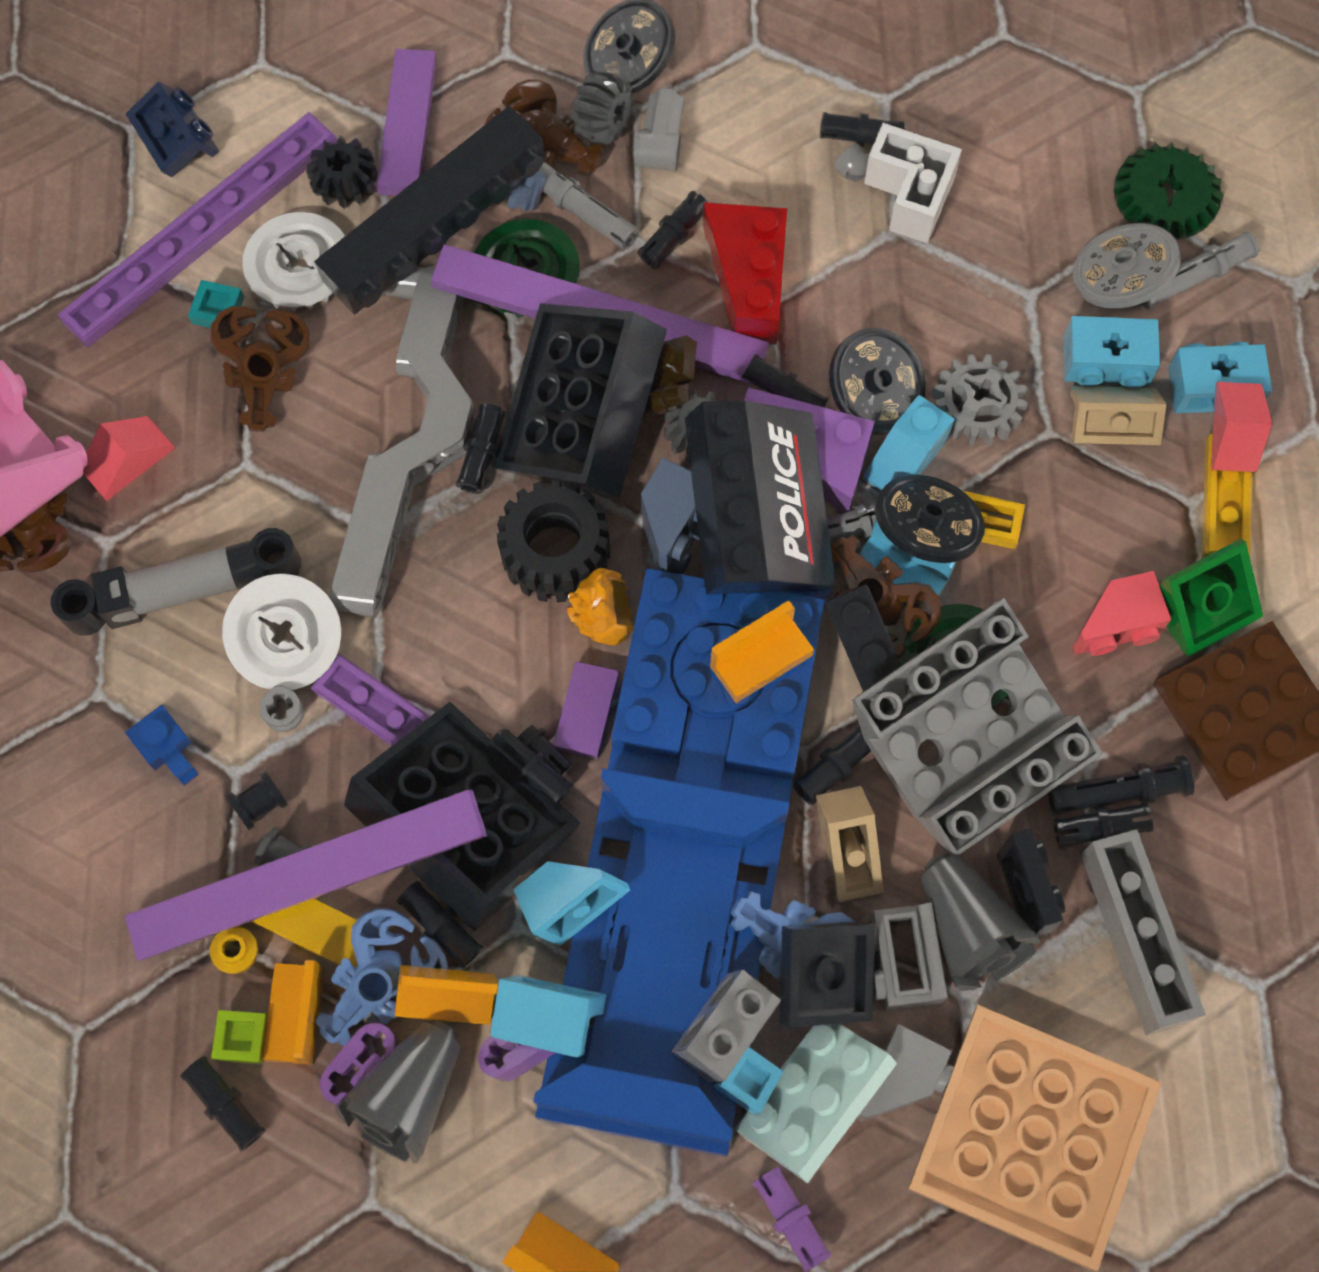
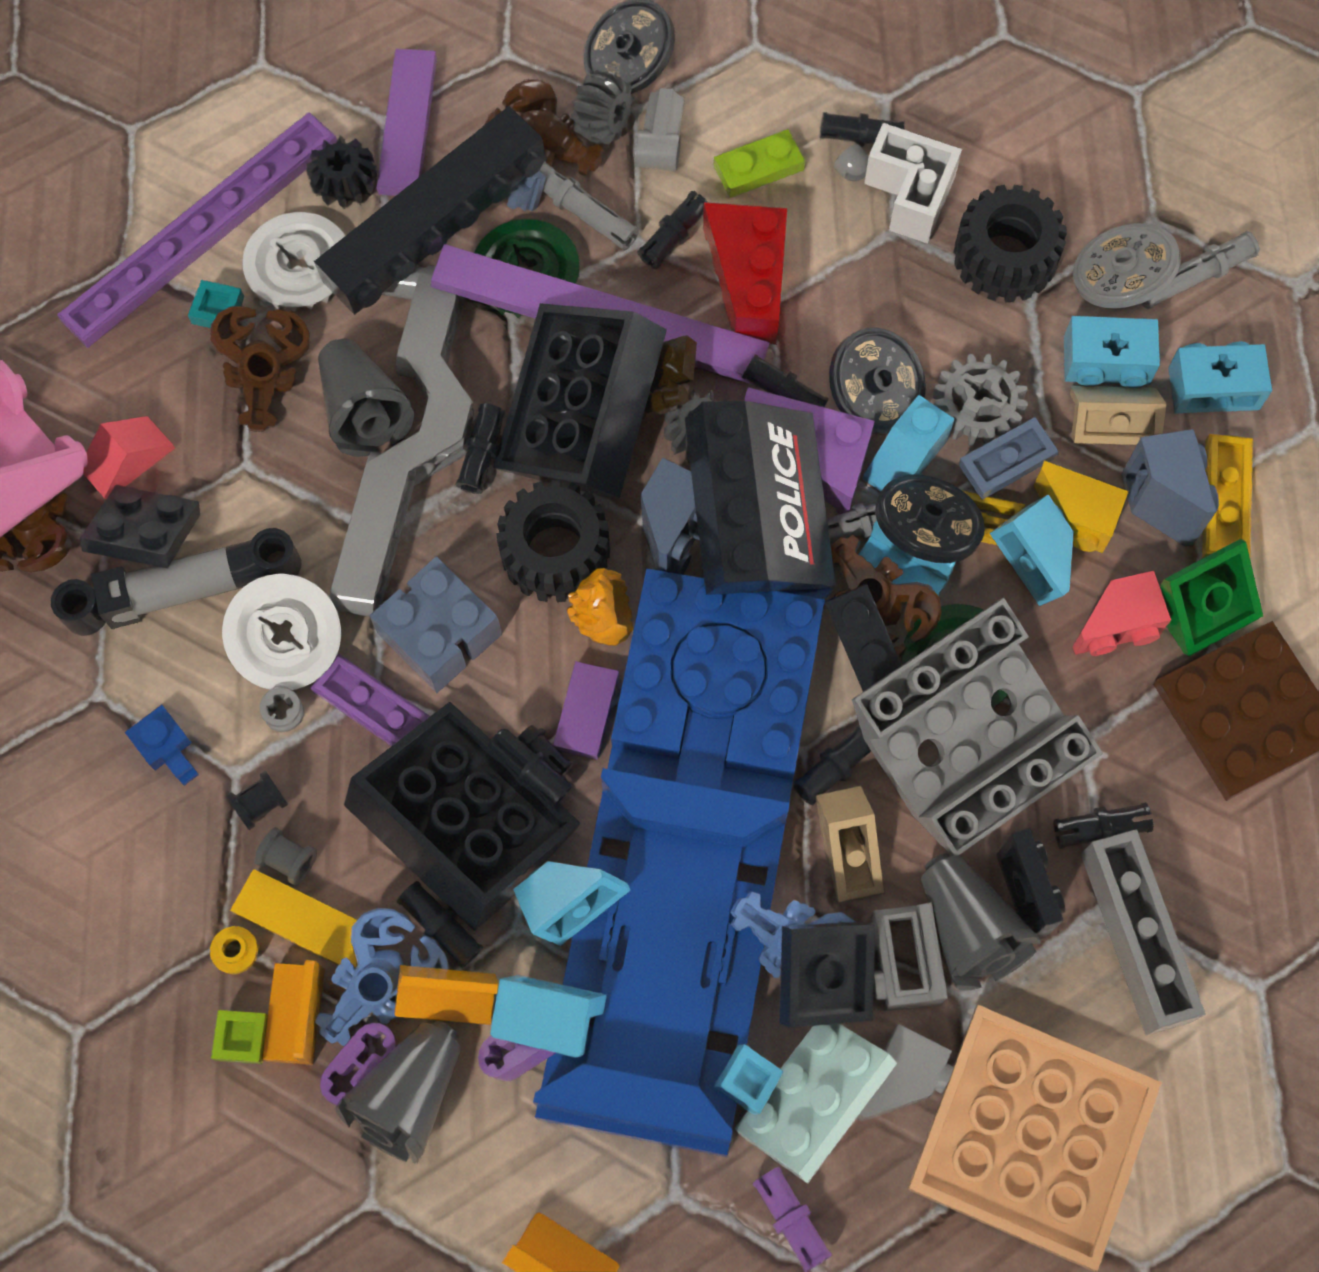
(140, 526): none -> black plate
(171, 128): dark blue bracket -> none
(222, 1103): black pin -> none
(306, 875): medium lavender tile -> none
(361, 400): none -> dark grey cone
(433, 621): none -> sand blue piece
(725, 1026): light grey brick -> none
(759, 163): none -> lime plate
(760, 652): light orange panel -> none
(1008, 458): none -> sand blue plate
(1014, 215): none -> black tyre
(1039, 548): none -> medium azure slope
(1087, 504): none -> yellow slope
(1141, 783): black pin -> none
(1144, 200): dark green gear -> none
(1171, 485): none -> sand blue slope
(1239, 426): coral slope -> none

